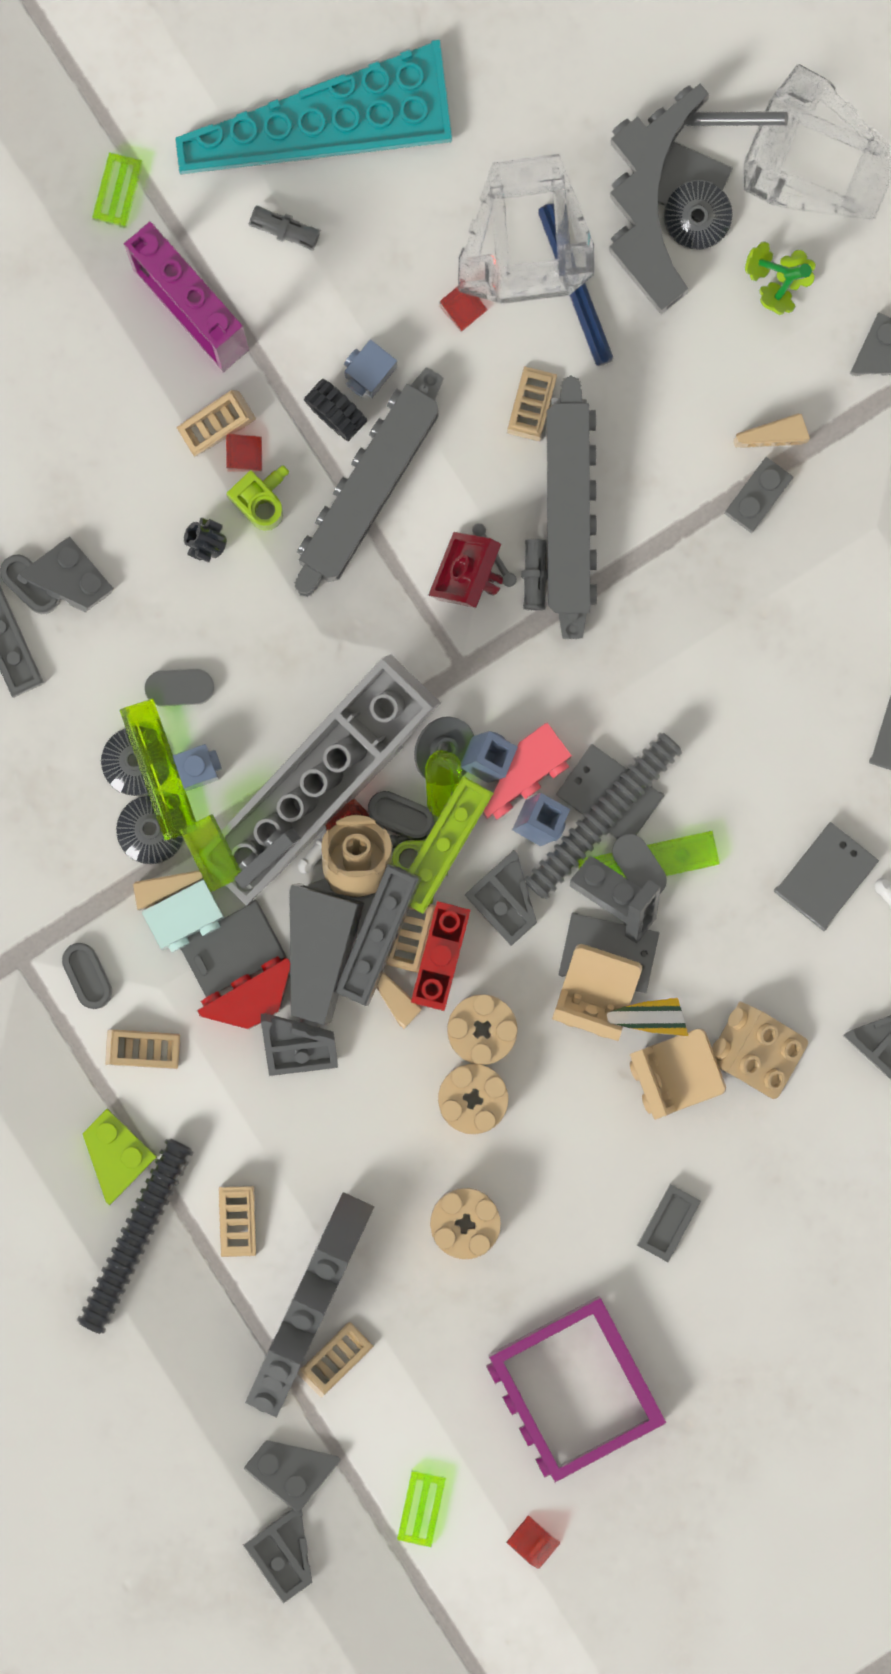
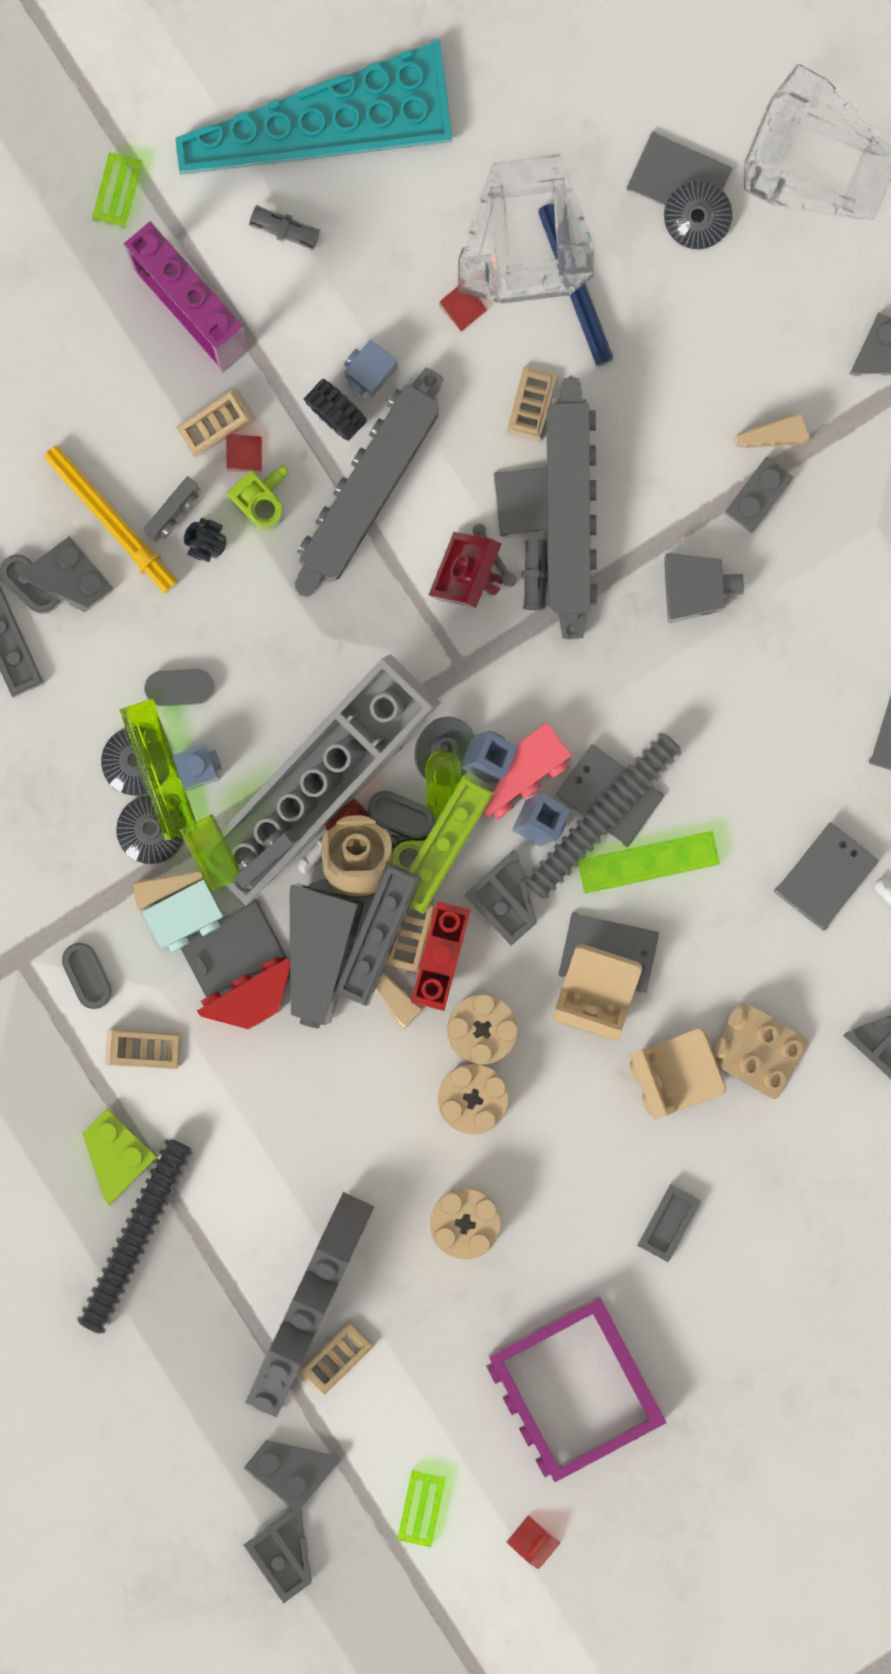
(113, 522): none -> yellow axle
(181, 499): none -> dark grey plate
(237, 1192): tan slope -> none
(296, 1046): dark grey wing -> none
(521, 500): none -> dark grey container
(618, 896): dark grey bracket -> none
(637, 861): dark grey tile -> none
(645, 152): dark grey arch -> none
(652, 1017): sticker -> none
(697, 586): none -> dark grey torso
(739, 119): dark grey bar -> none
(792, 272): lime plant -> none

